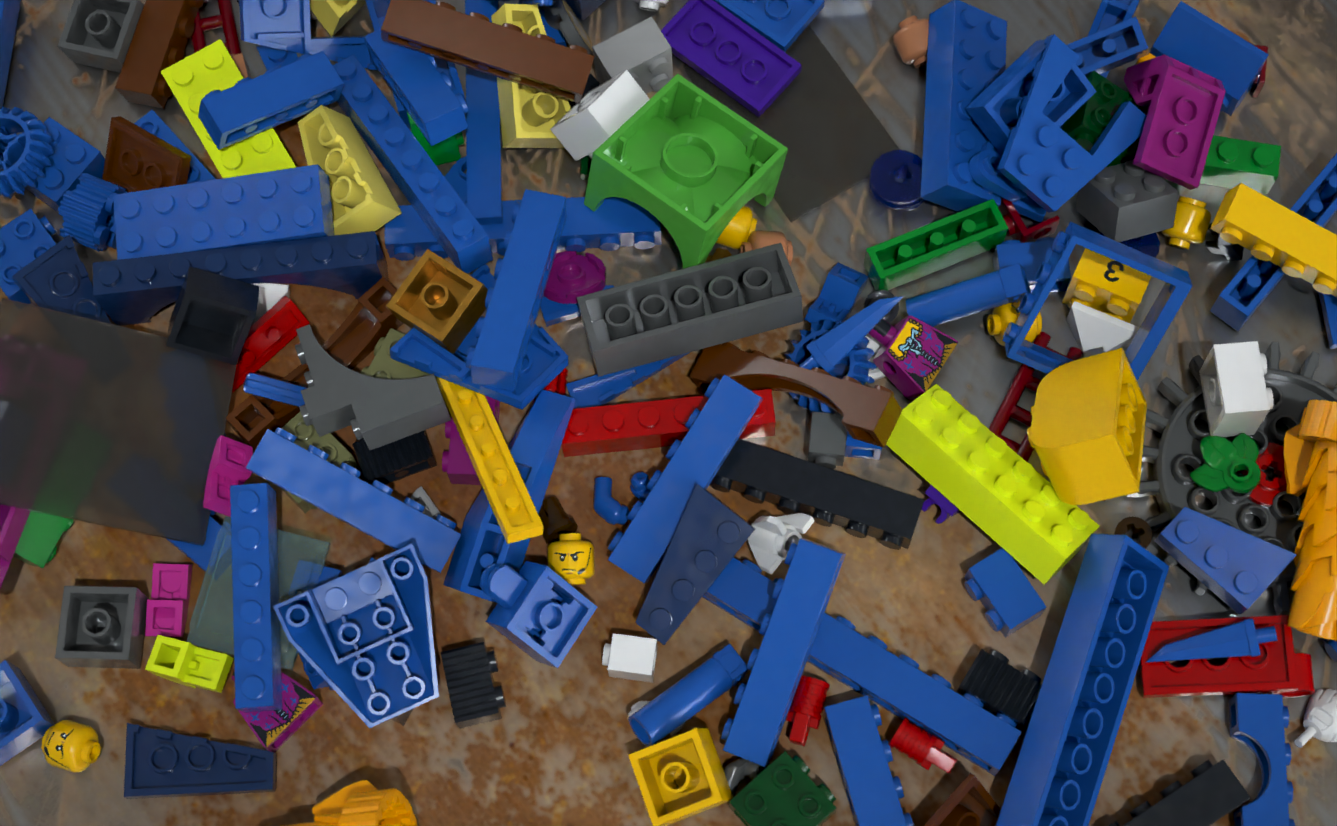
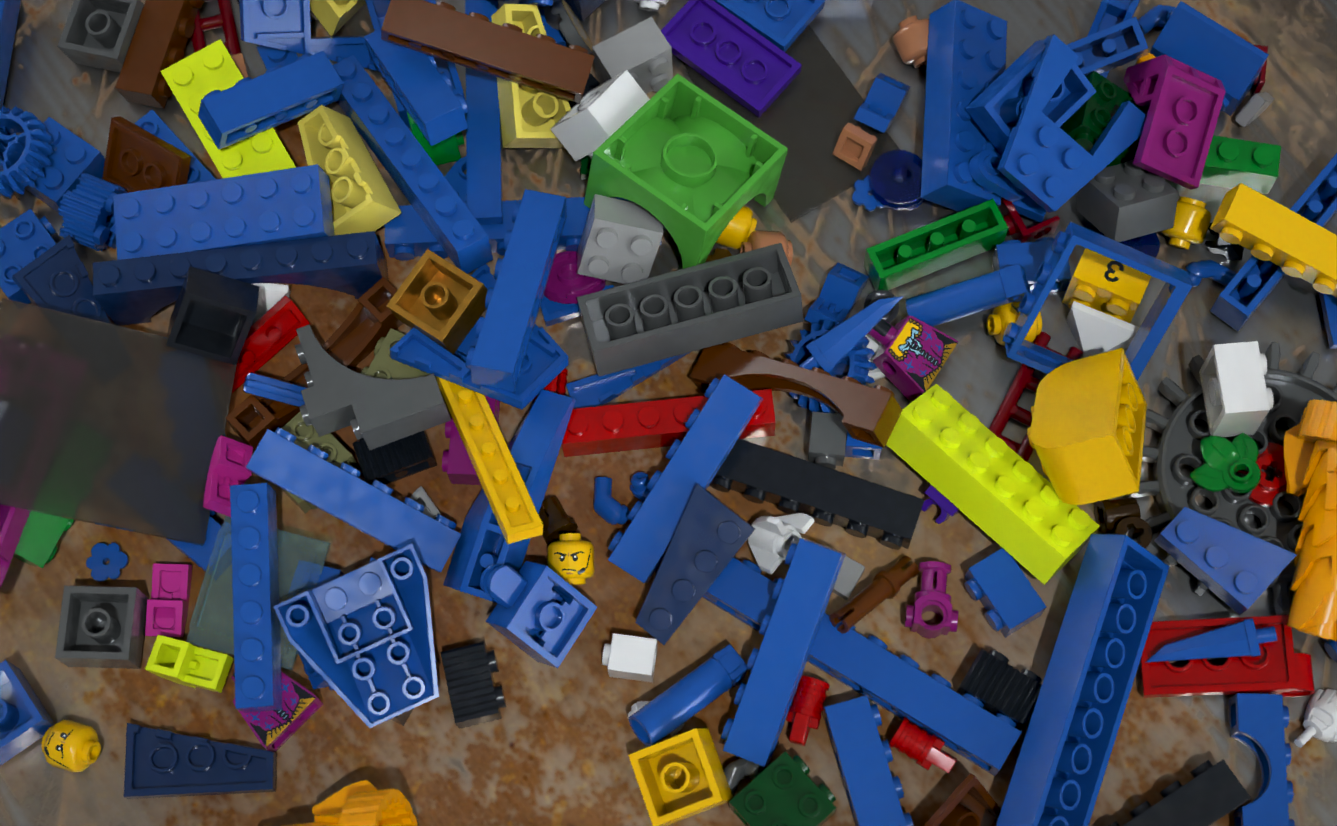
(100, 555): none -> blue plant
(618, 241): none -> light grey brick
(848, 578): none -> light grey tile
(854, 146): none -> nougat tile
(862, 197): none -> blue plant
(882, 102): none -> blue slope
(884, 586): none -> reddish brown pin
(932, 600): none -> magenta connector
(1111, 512): none -> dark brown bush
(1155, 17): none -> blue arm
(1209, 269): none -> blue arm
(1254, 108): none -> light grey tile

